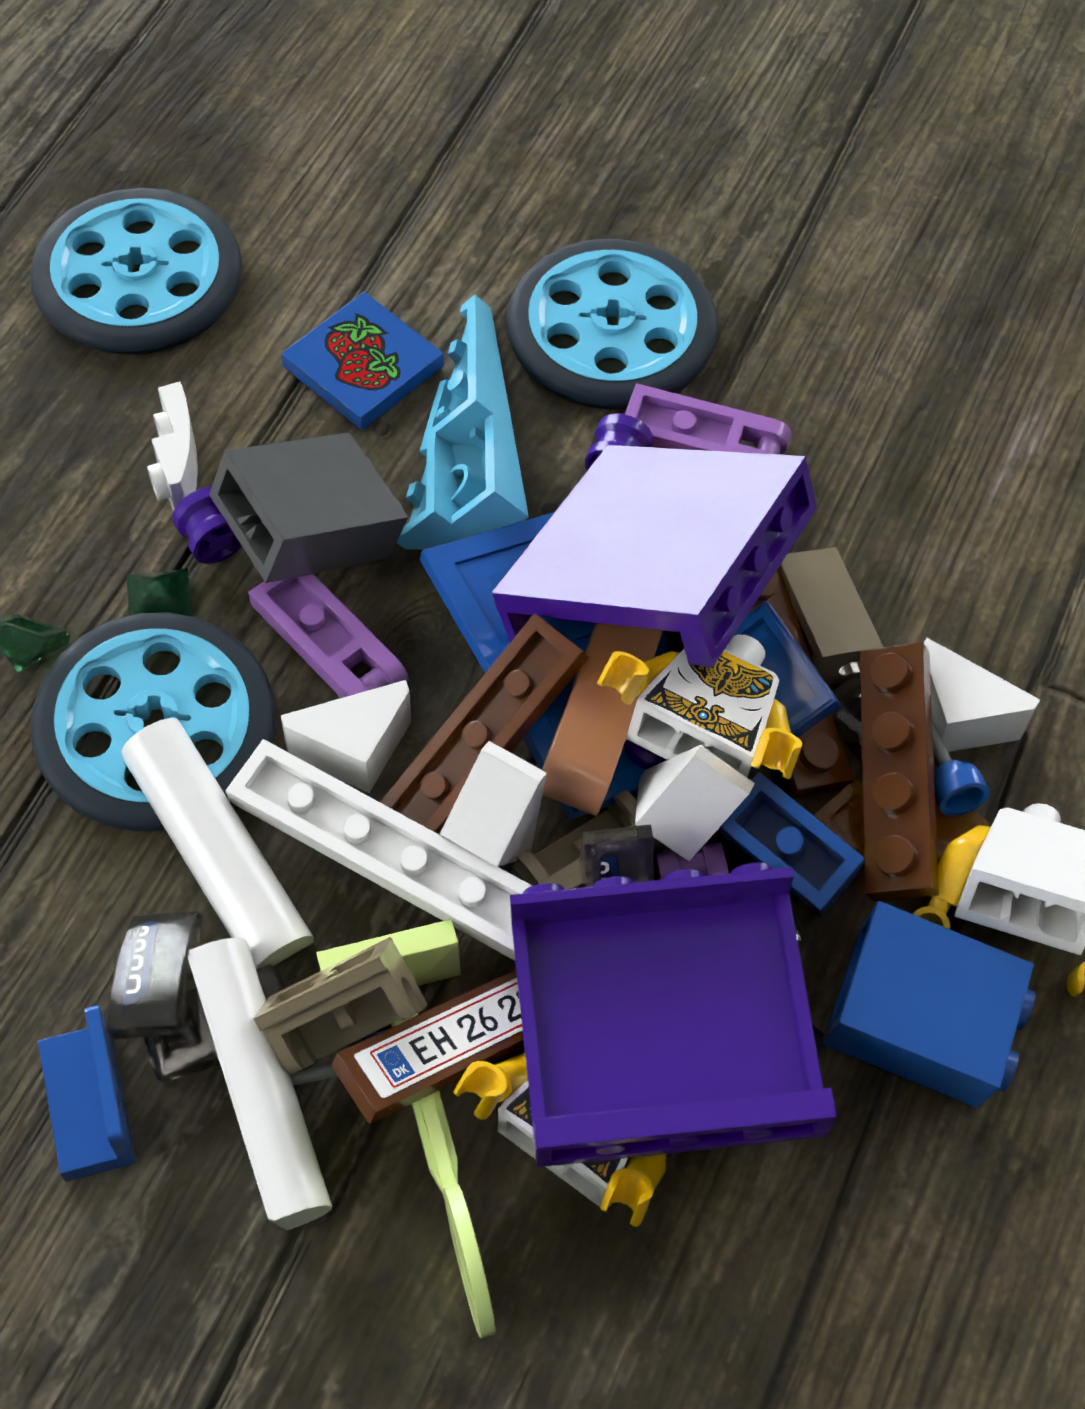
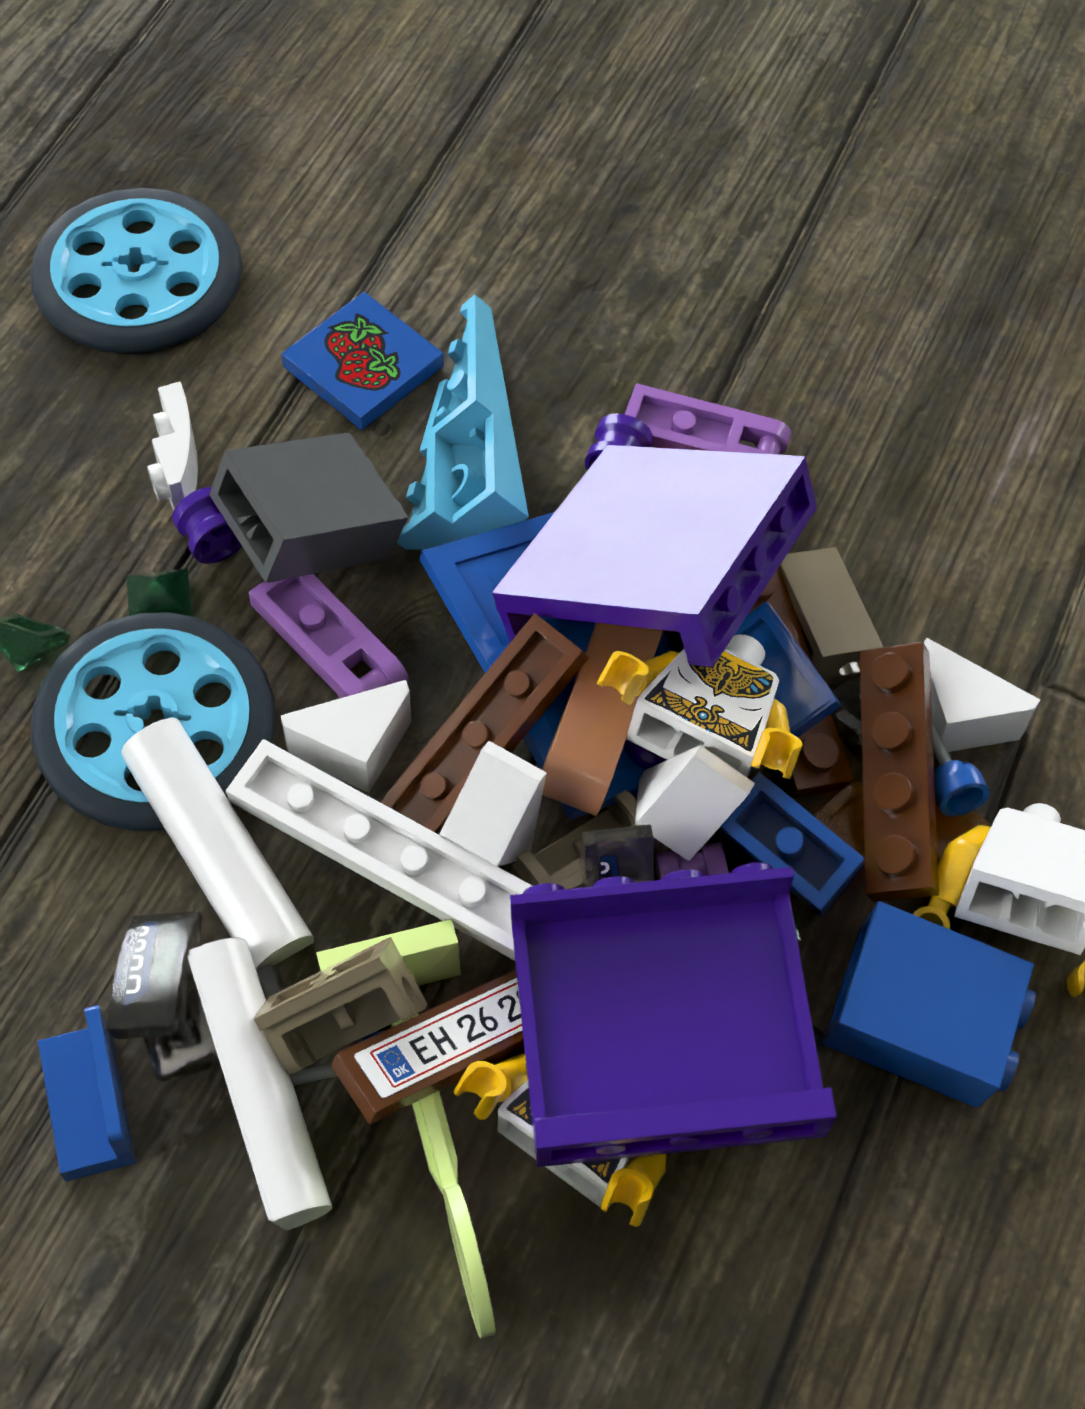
(577, 269): medium azure wedge -> none

